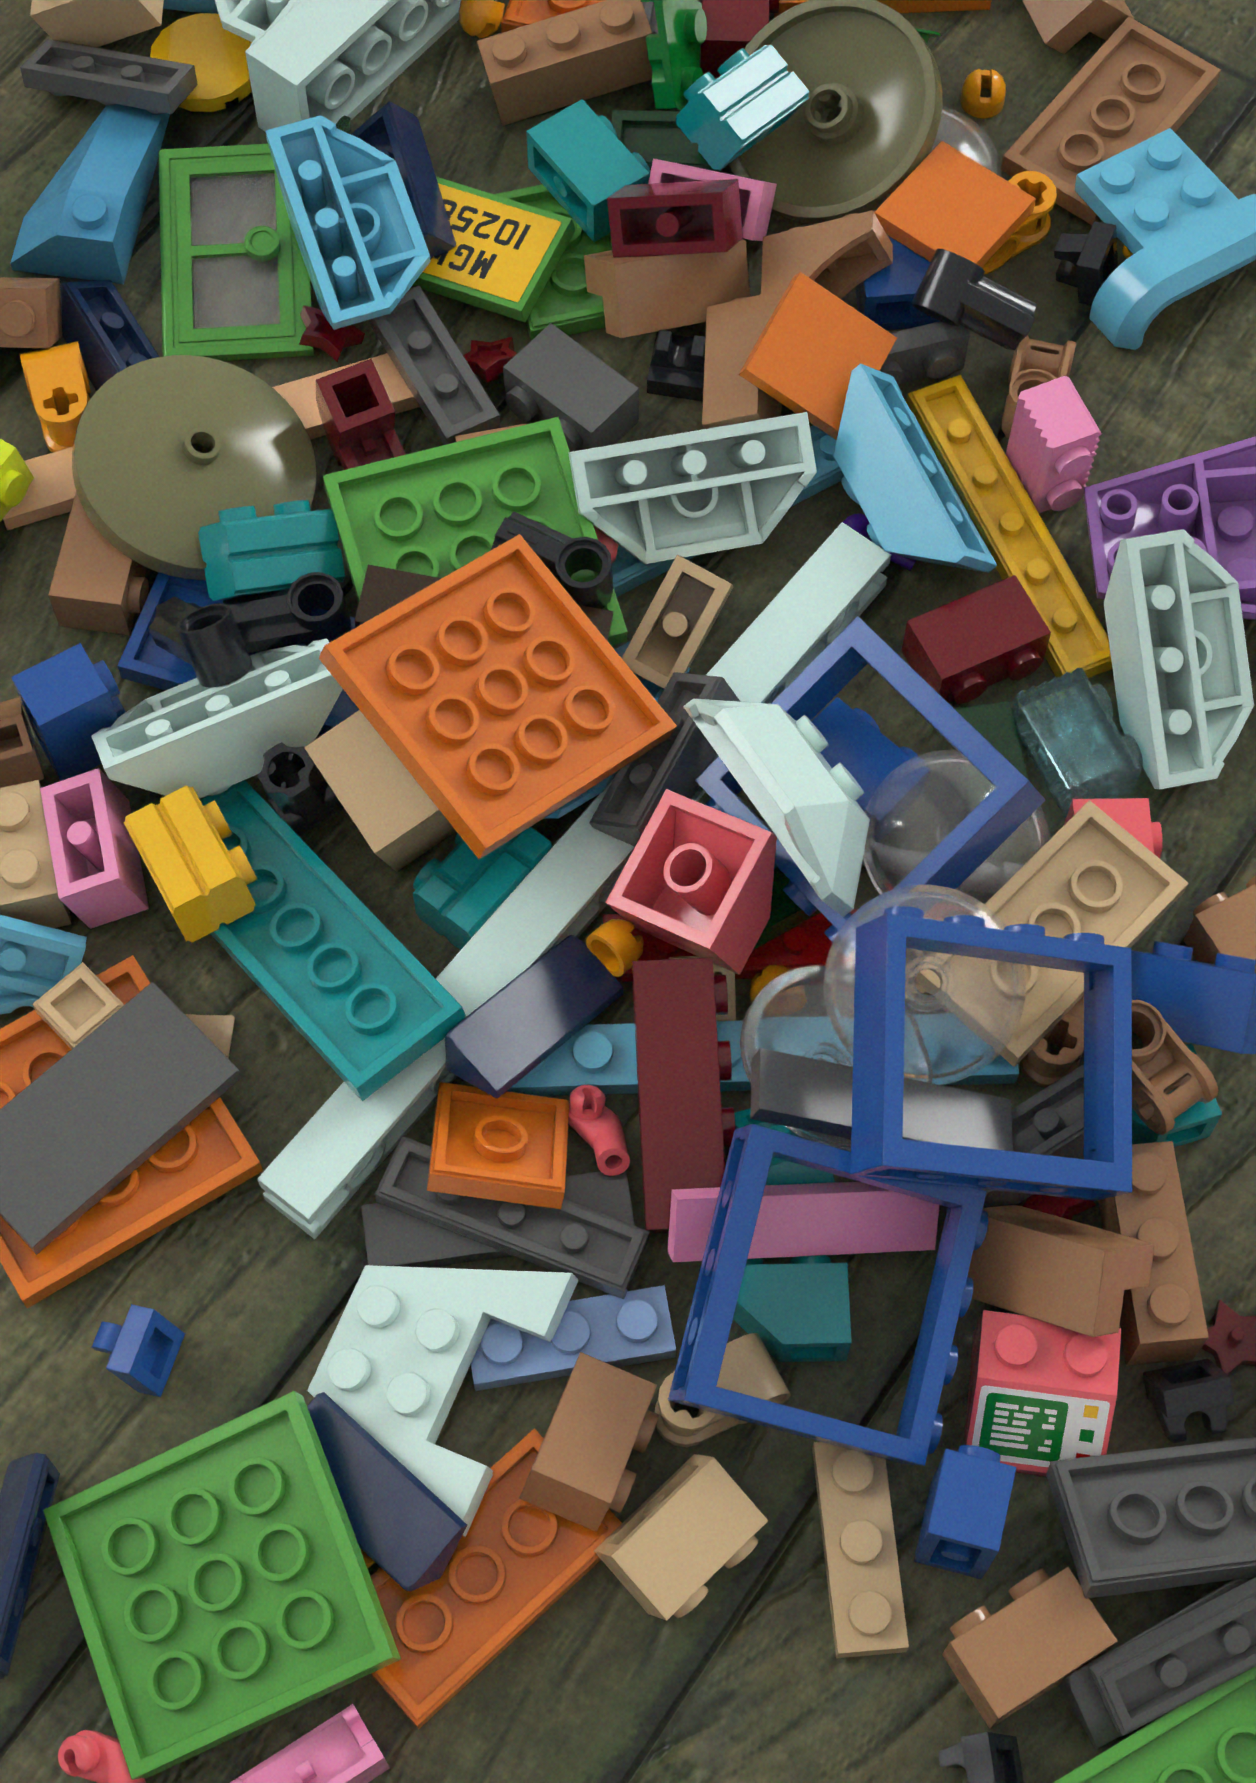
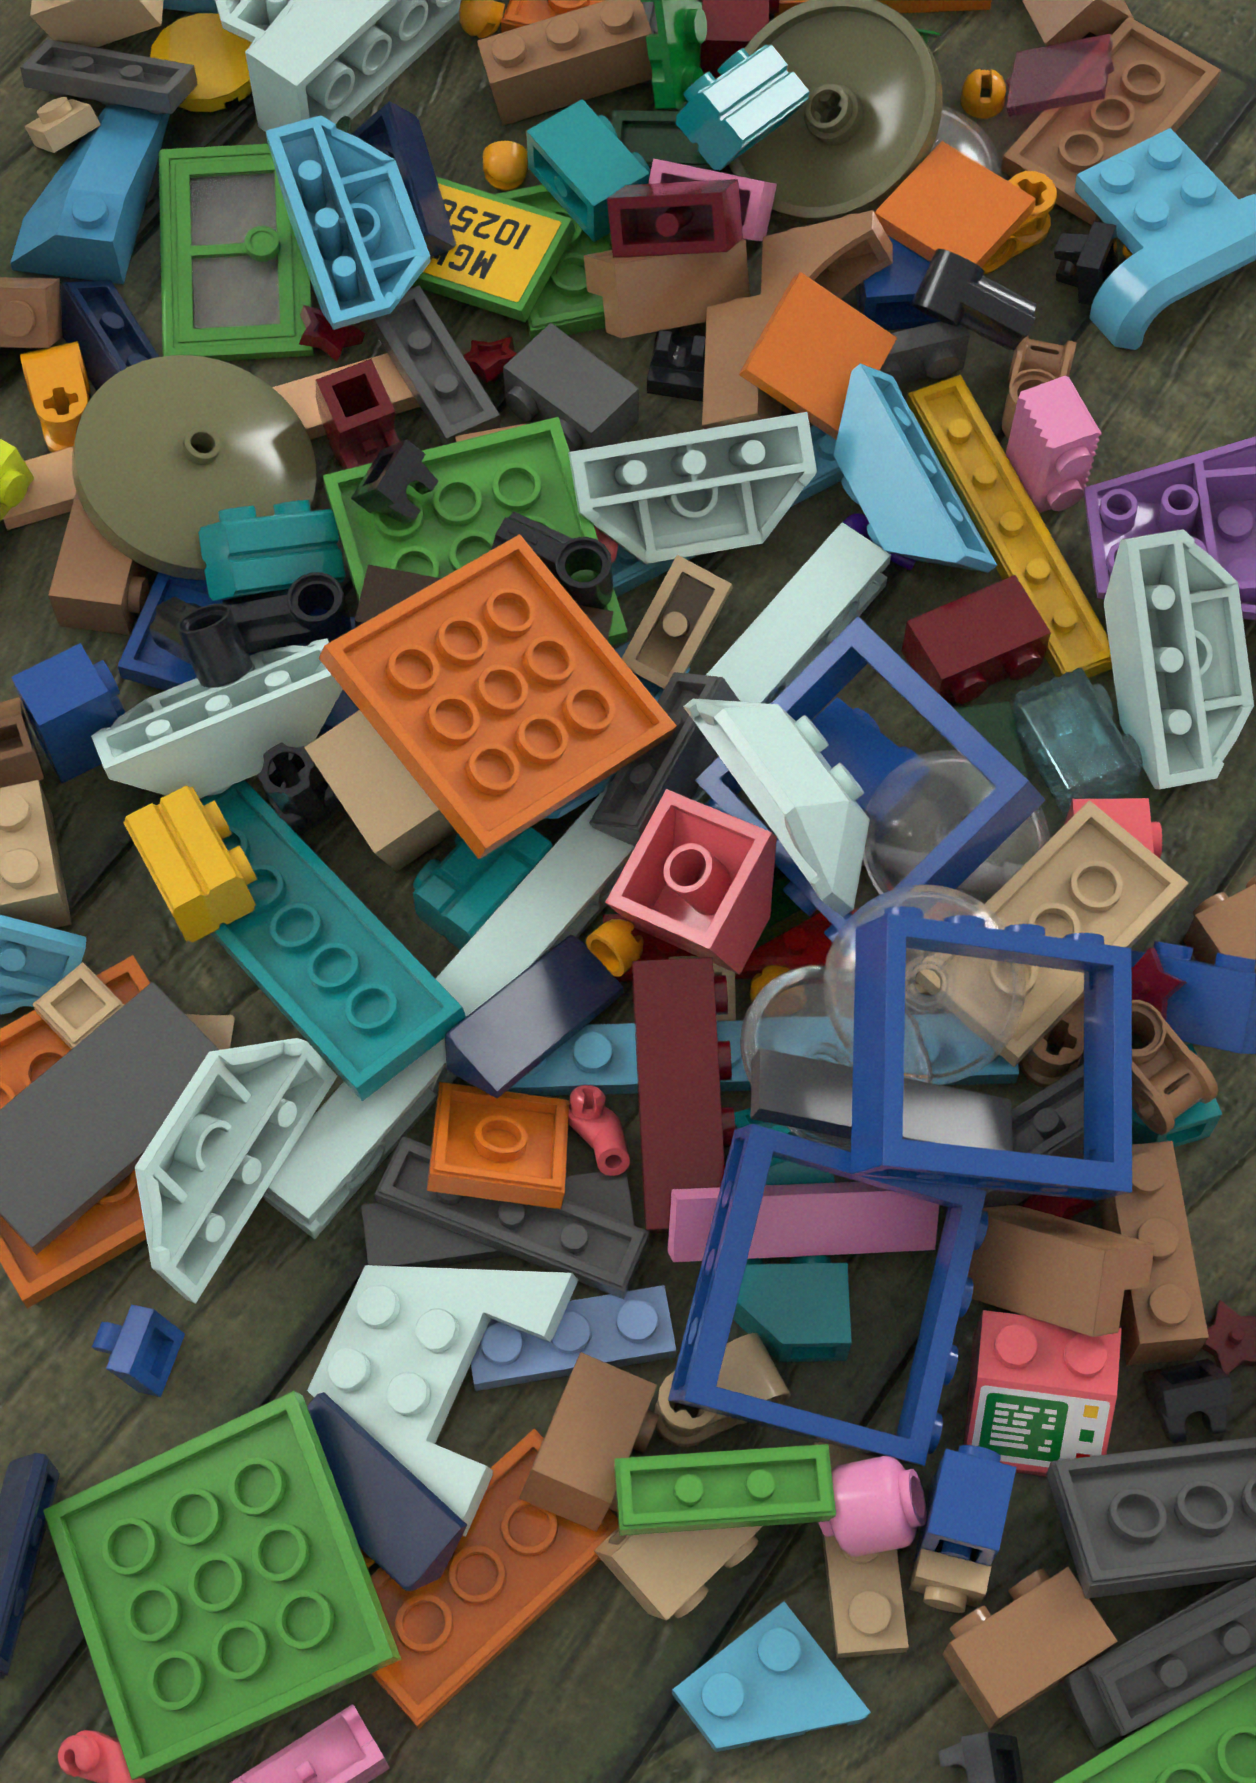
(61, 123): none -> tan plate
(92, 850): bright pink brick -> none
(223, 1153): none -> light aqua wedge
(387, 480): none -> black tile
(505, 165): none -> light orange hinge
(724, 1489): none -> bright green tile
(768, 1687): none -> medium azure wing
(875, 1506): none -> bright pink head
(949, 1581): none -> tan plate
(1060, 75): none -> clear pink piece
(1152, 983): none -> dark red piece

